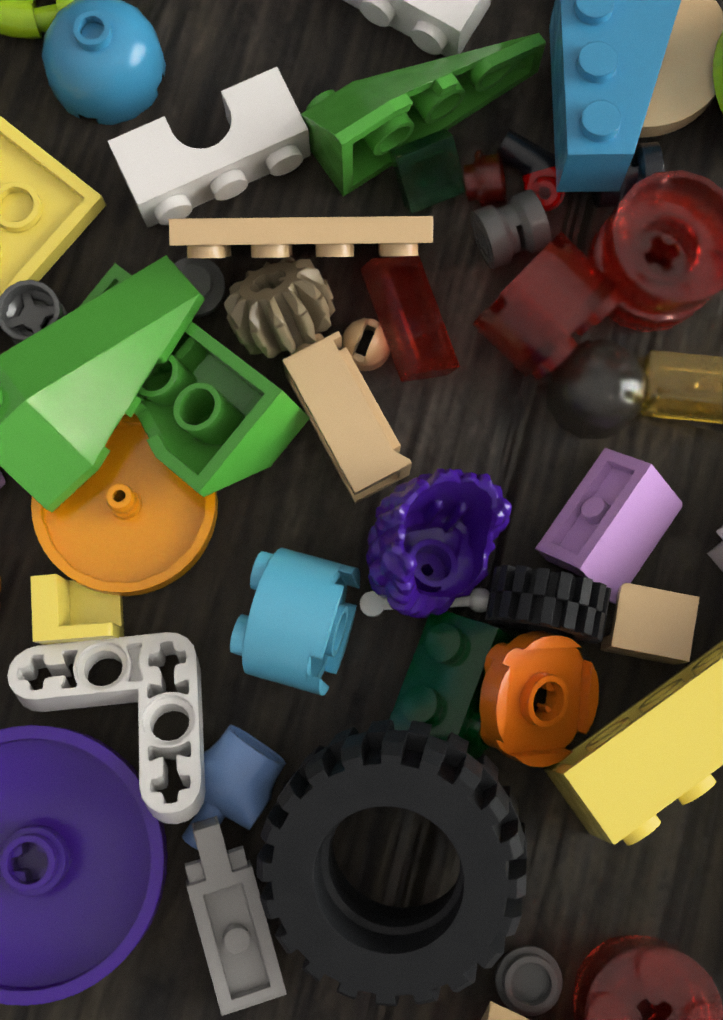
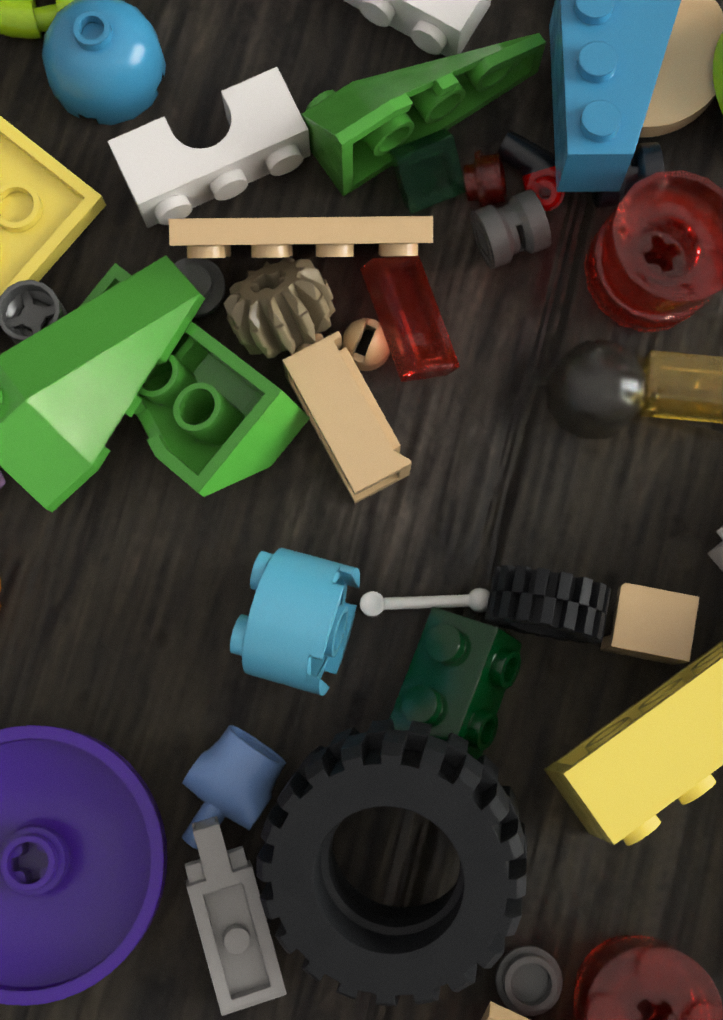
(72, 613): light yellow panel -> none
(129, 522): light orange piece -> none
(138, 682): white beam -> none
(435, 540): dark purple hair -> none
(509, 690): orange plate -> none
(545, 305): clear red brick -> none
(611, 521): lavender panel -> none

